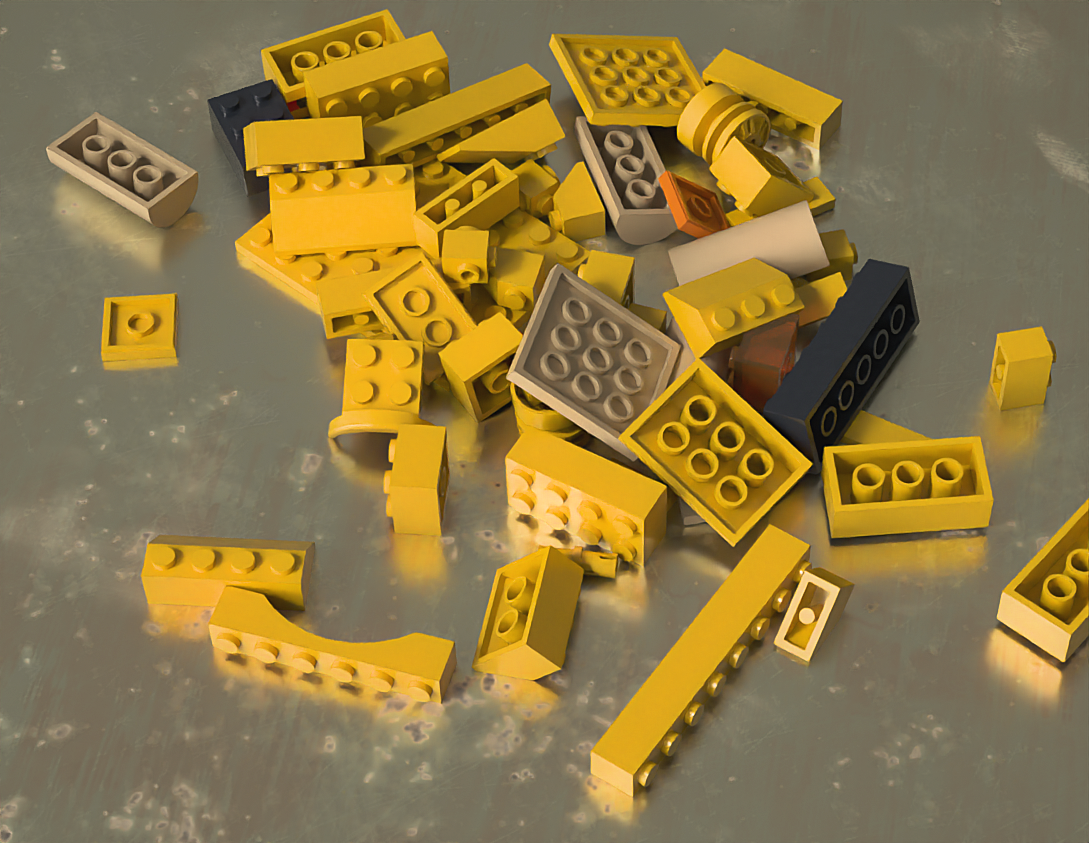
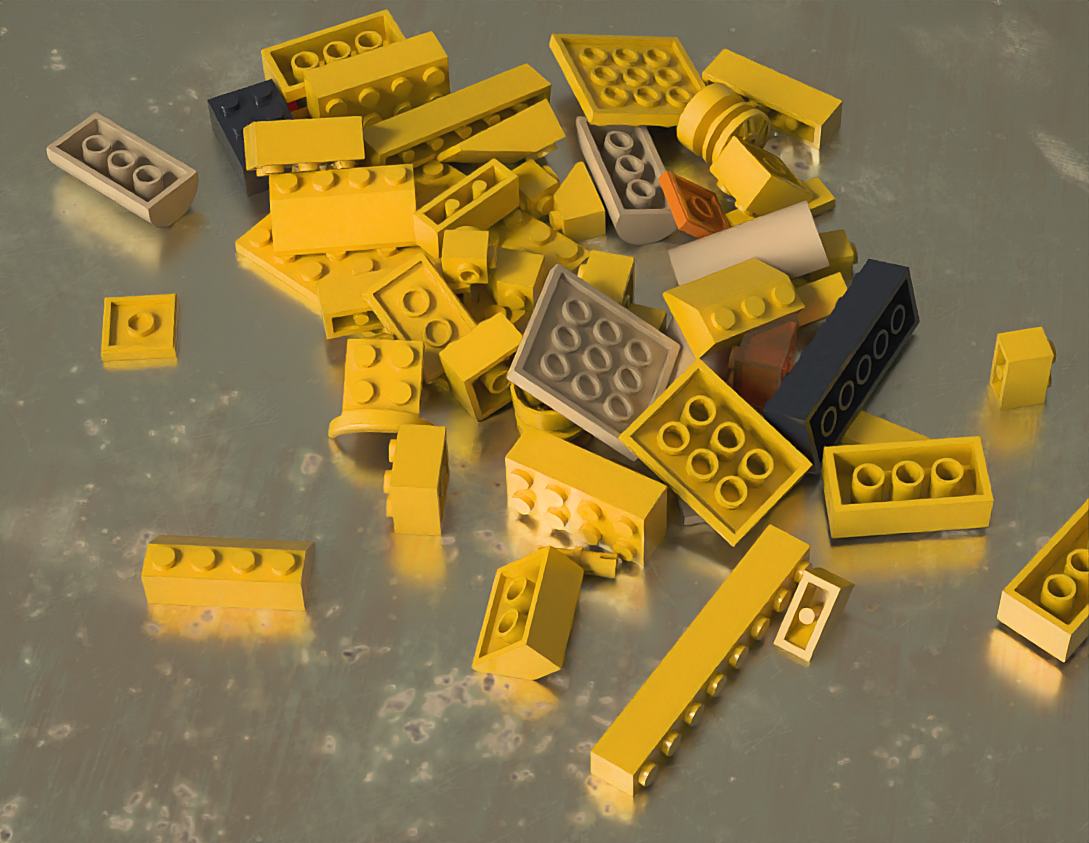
(406, 665): yellow arch -> none

